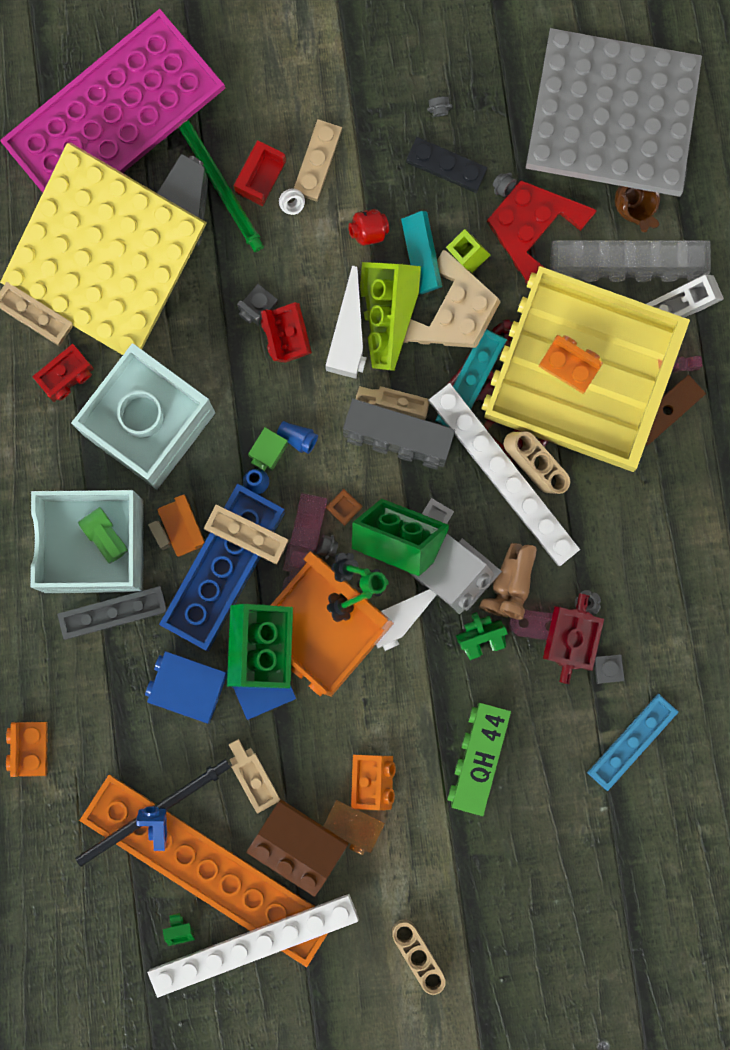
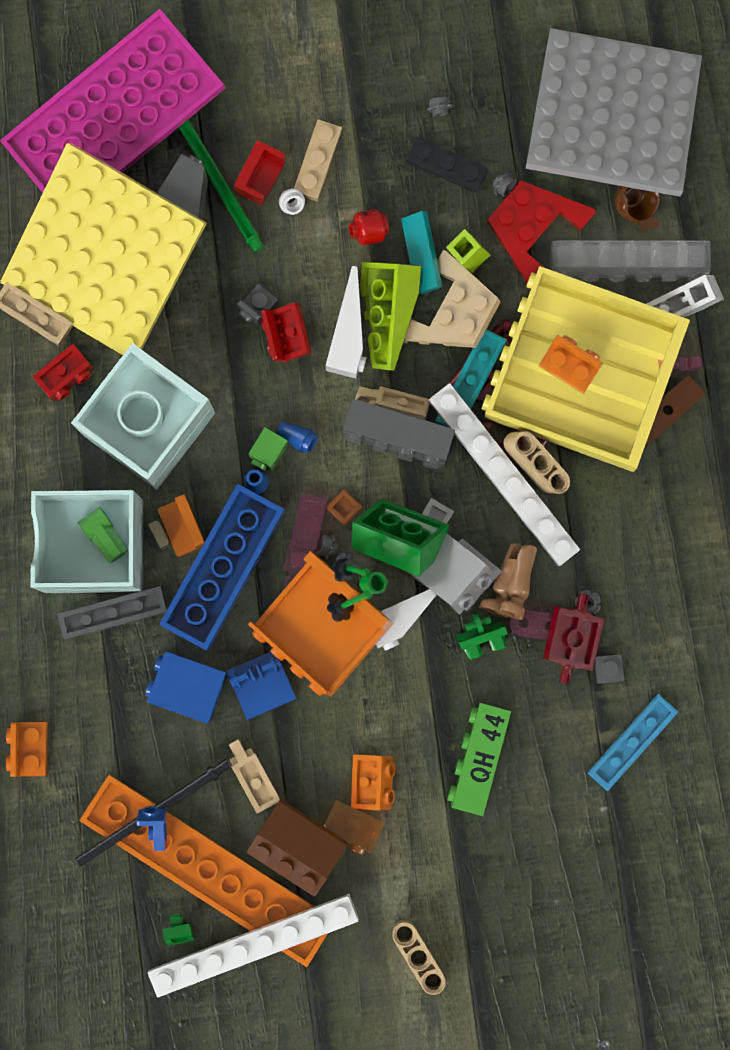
(246, 534): tan plate -> none
(260, 646): green slope -> none

